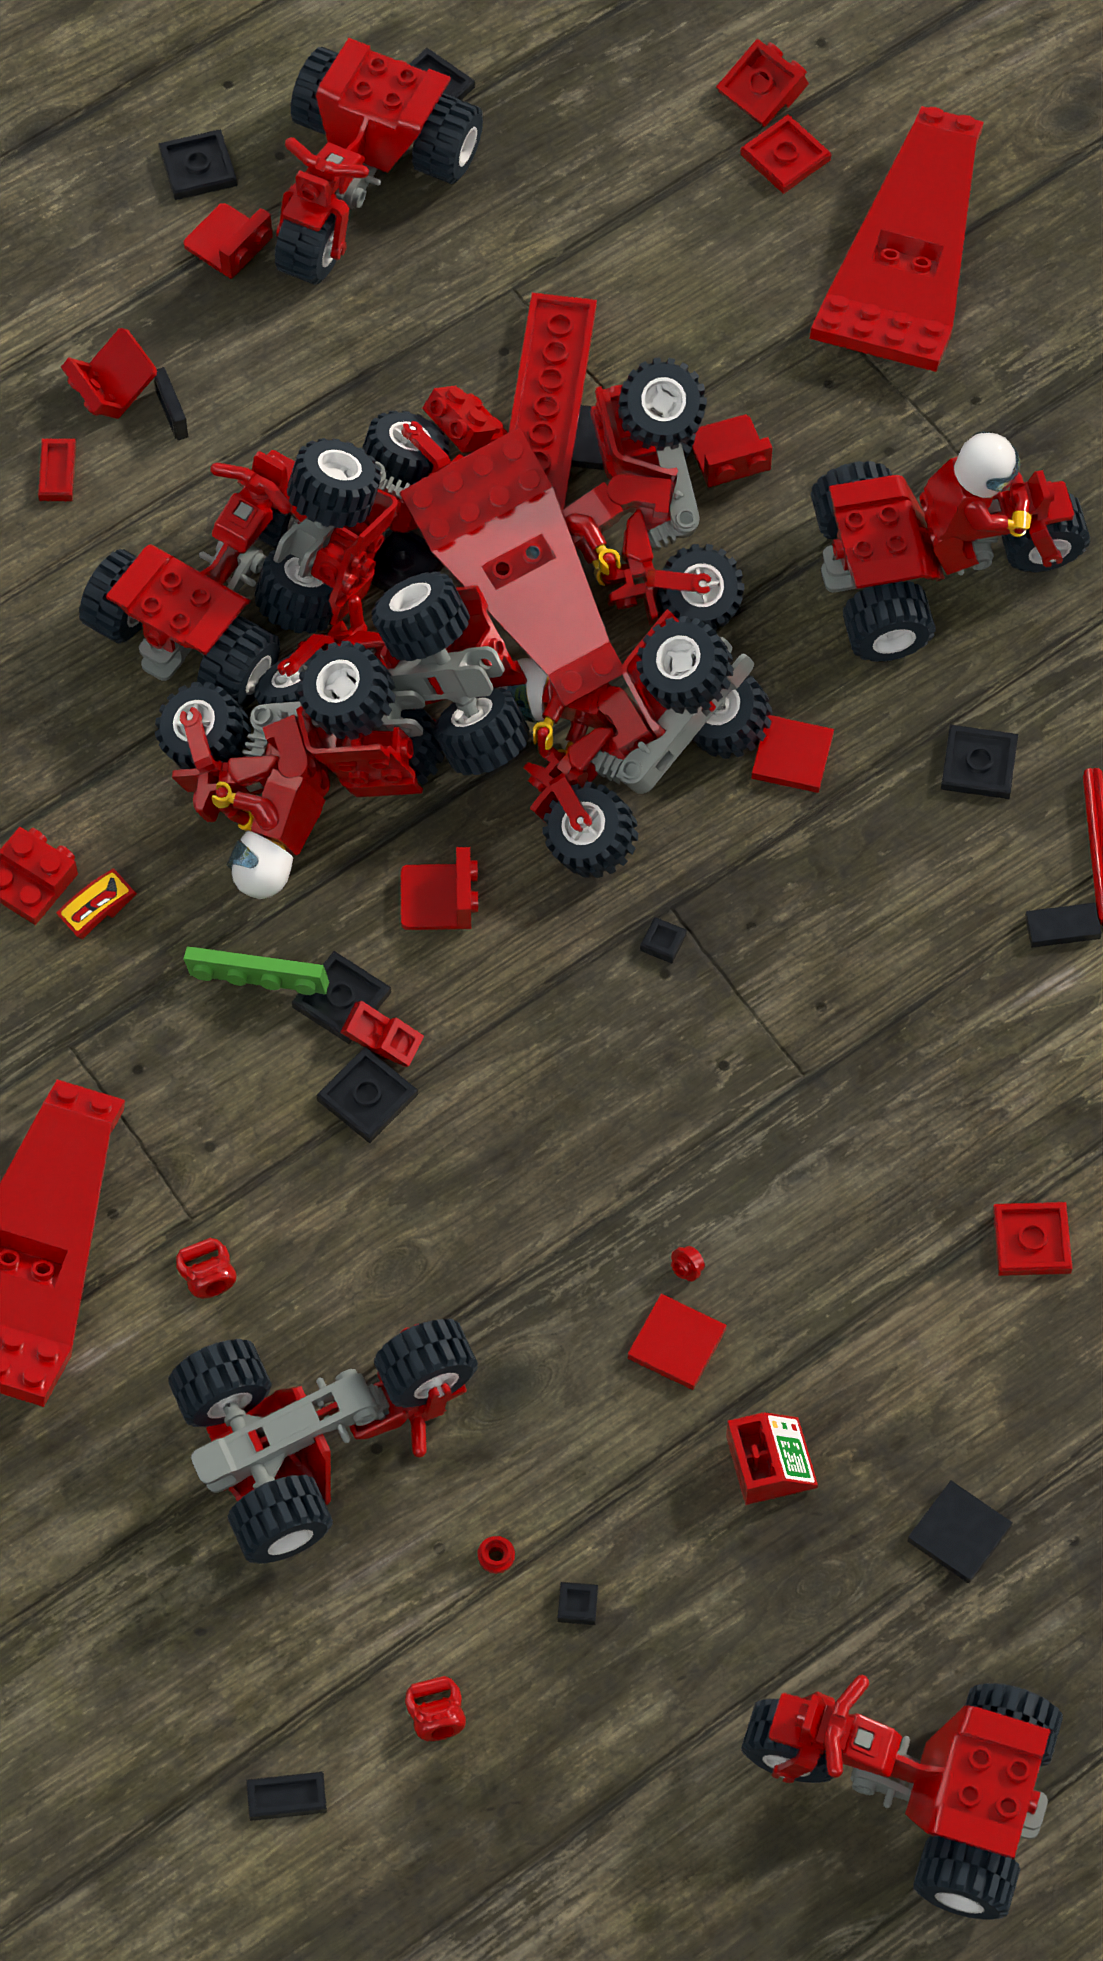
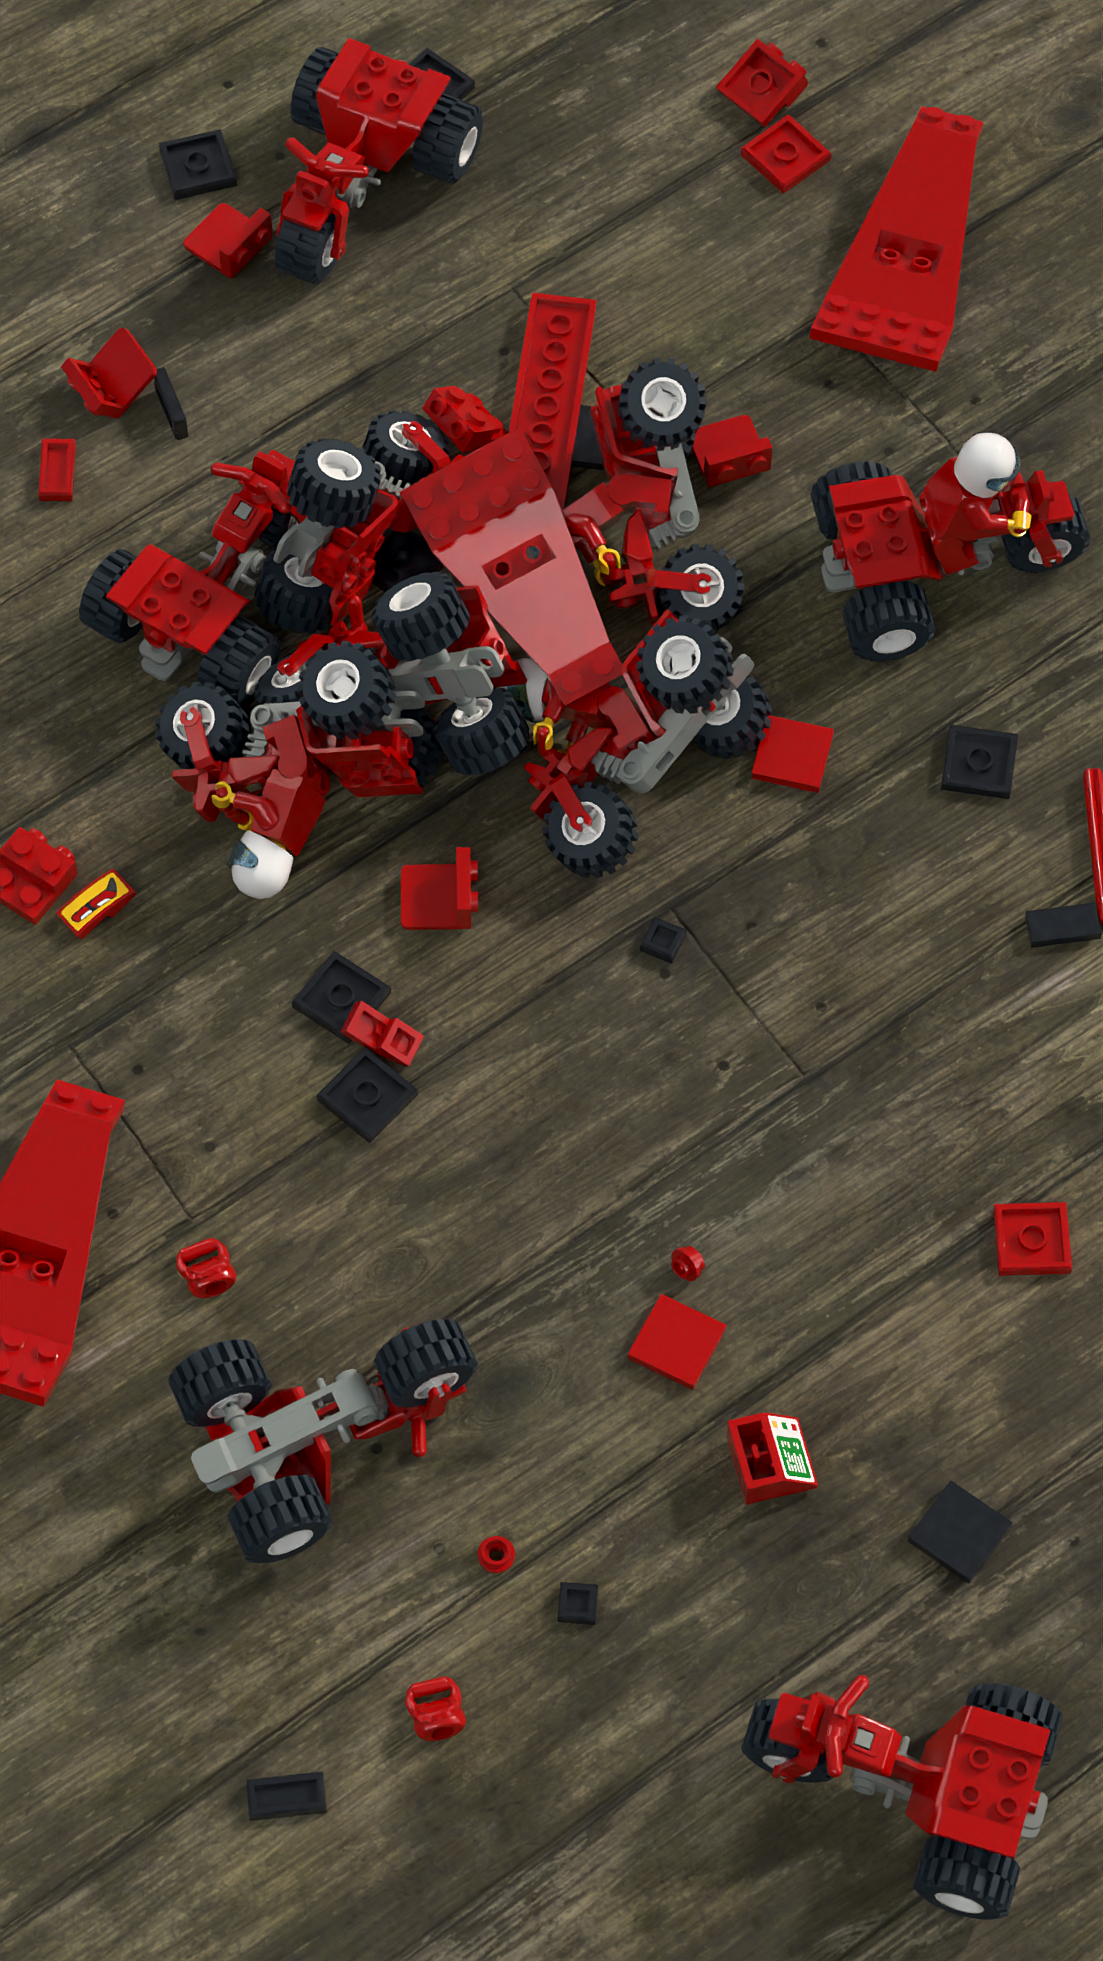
(257, 970): bright green plate -> none

